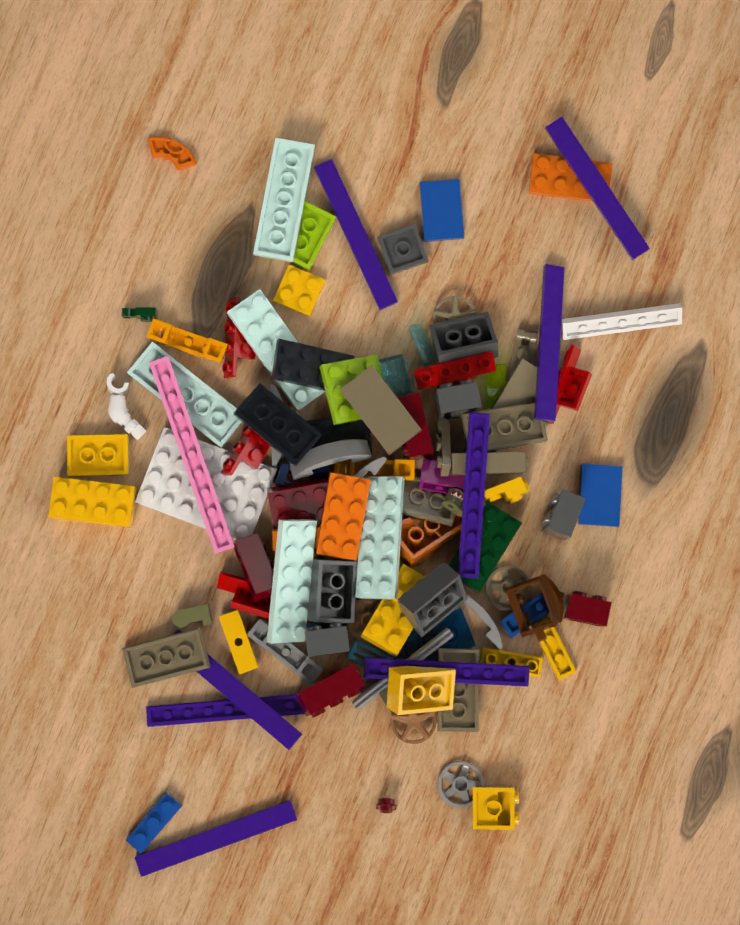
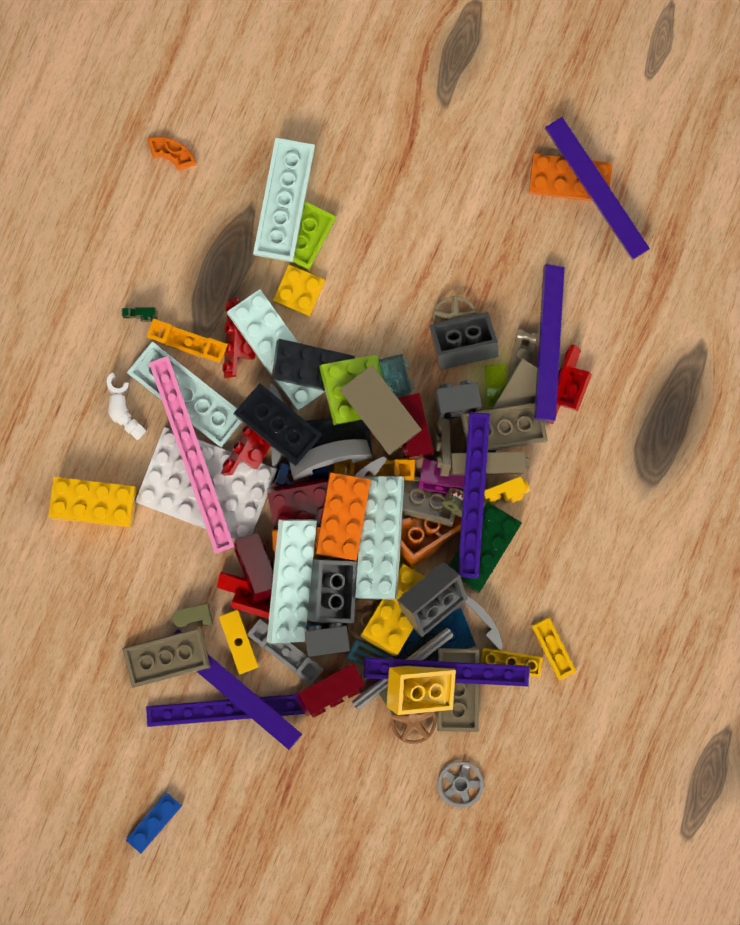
(97, 455): yellow plate -> none
(215, 838): dark purple tile -> none
(355, 234): dark purple tile -> none
(386, 805): dark red plate -> none
(402, 249): dark grey plate -> none
(422, 343): clear light blue slope -> none
(441, 210): blue tile -> none
(455, 371): red bracket -> none
(495, 808): yellow plate -> none
(506, 582): dark tan wheel -> none
(536, 609): blue plate -> none
(552, 597): reddish brown animal -> none
(562, 515): dark grey brick -> none
(587, 610): dark red brick -> none
(602, 491): blue tile -> none
(621, 321): white plate -> none

